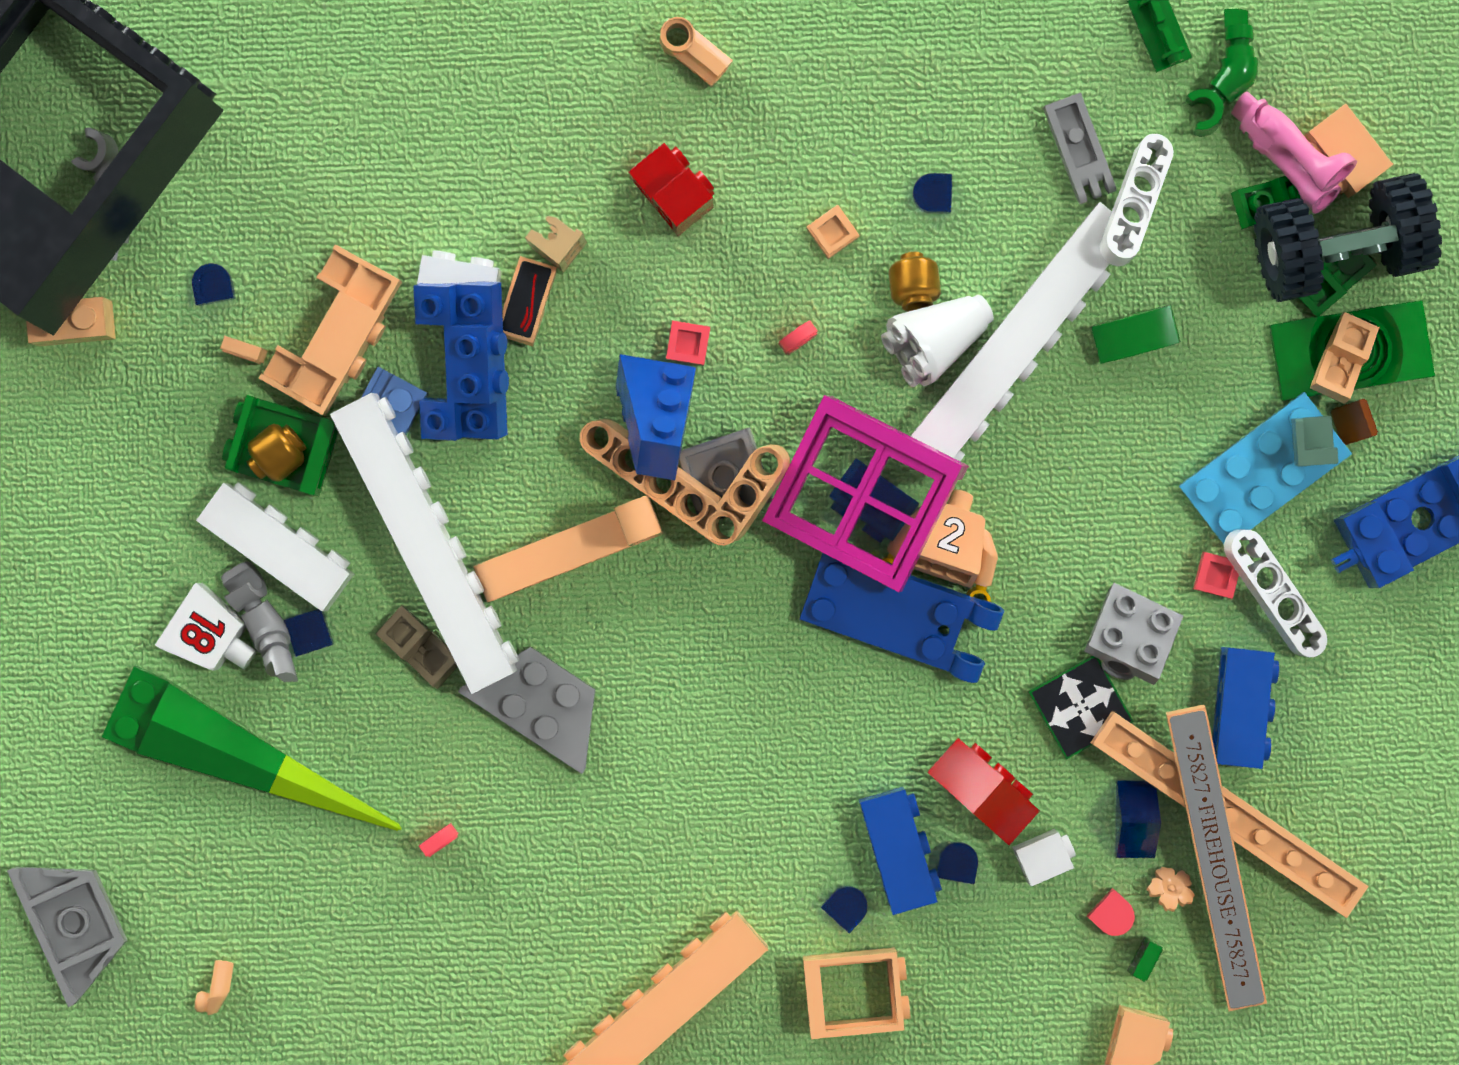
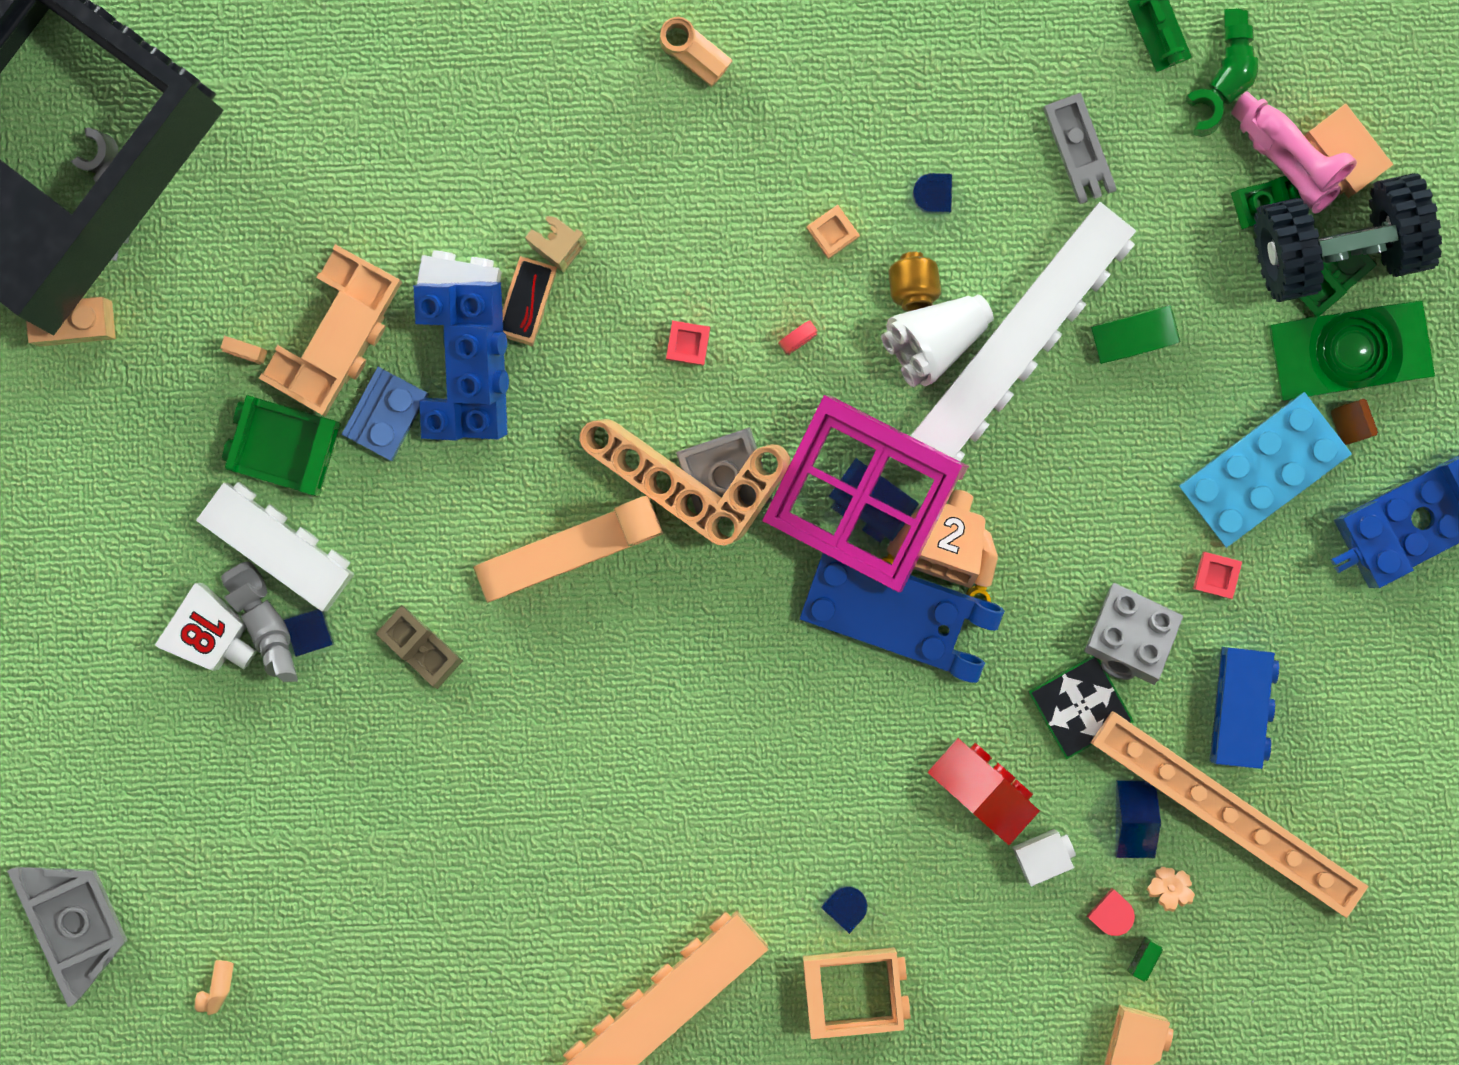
(179, 729): green plate -> none
(212, 285): clear blue tile -> none
(276, 452): pearl gold head -> none
(424, 541): white brick -> none
(439, 840): coral tile -> none
(543, 706): light grey wing -> none
(656, 412): blue wedge -> none
(673, 188): red brick -> none
(900, 850): blue brick -> none
(958, 863): clear blue tile -> none
(1134, 198): white beam -> none
(1216, 857): light grey tile -> none
(1279, 589): white beam -> none
(1313, 441): sand green panel -> none
(1343, 357): light nougat slope -> none

